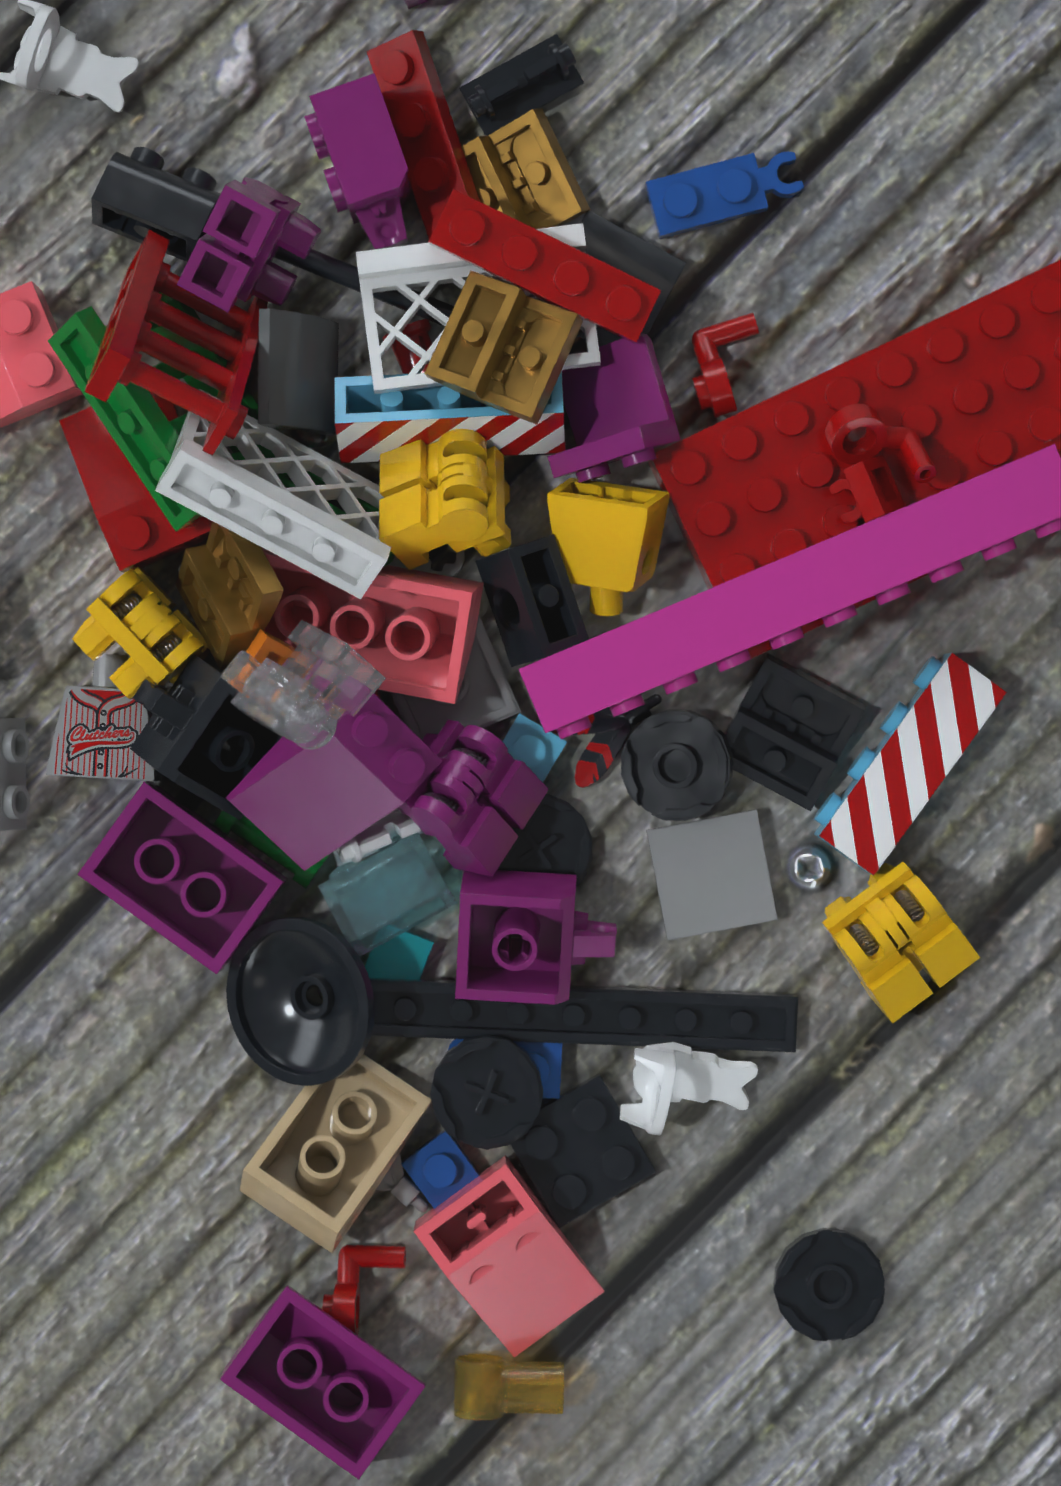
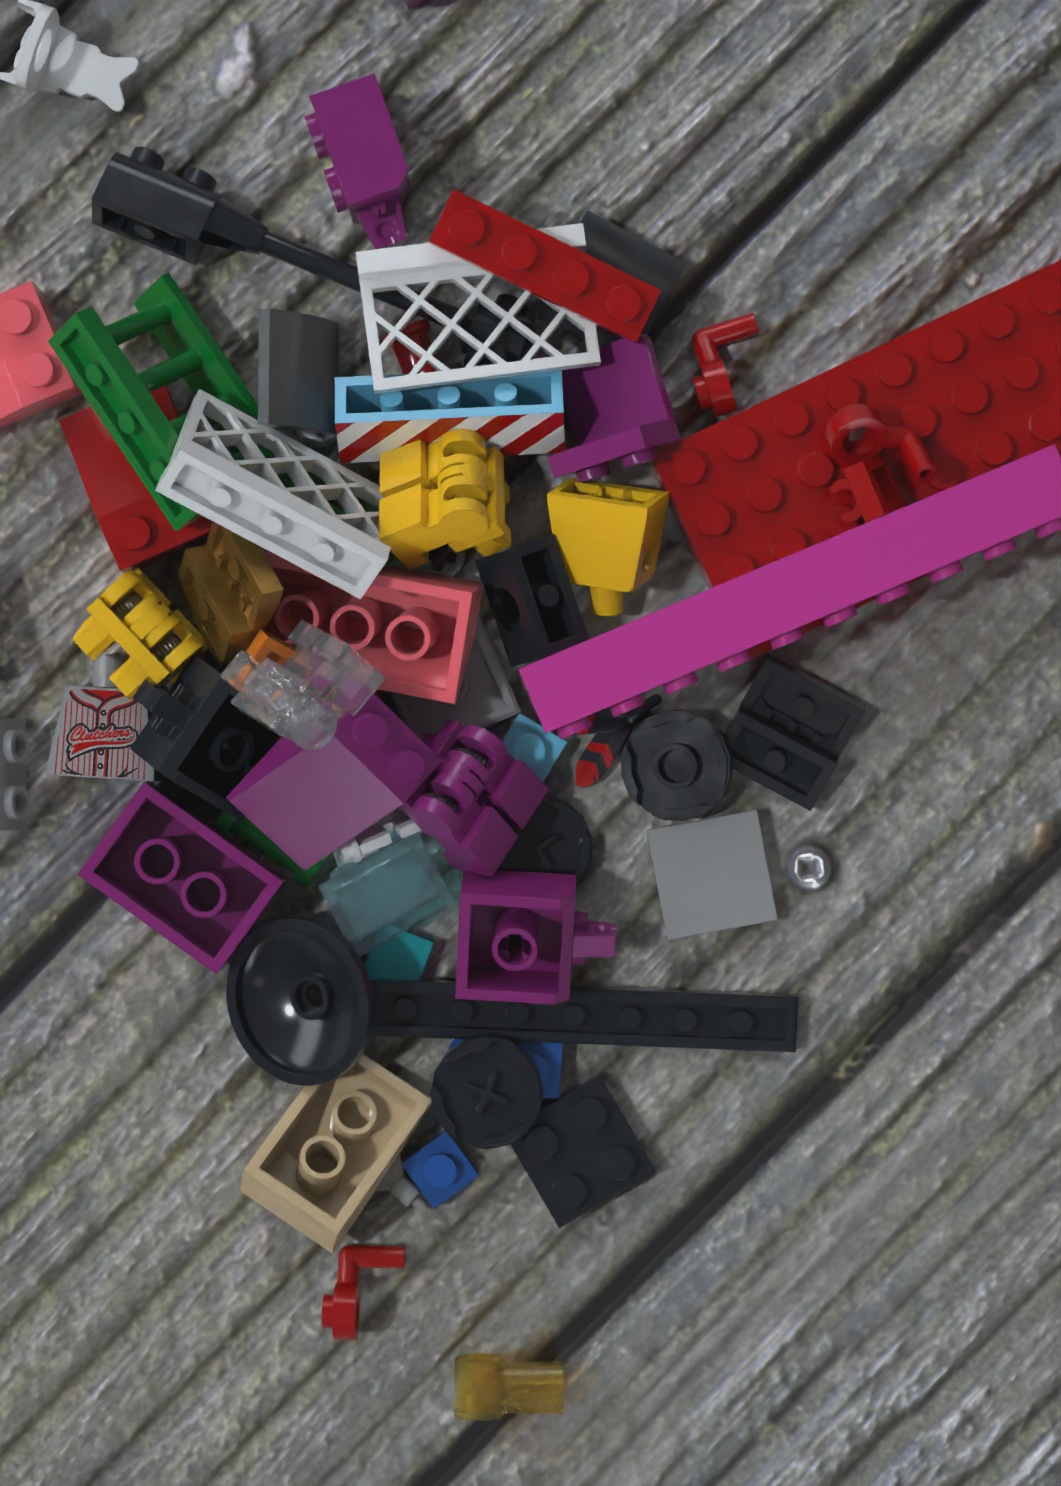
(131, 332): red fence -> none
(242, 242): magenta hips -> none
(322, 1381): magenta slope -> none
(422, 123): red plate -> none
(503, 347): pearl gold slope -> none
(507, 1257): coral slope -> none
(522, 84): black hinge -> none
(525, 173): pearl gold slope -> none
(675, 1073): white hair -> none
(717, 193): blue plate -> none
(829, 1284): black tile -> none
(893, 935): yellow hips -> none
(909, 762): brick -> none

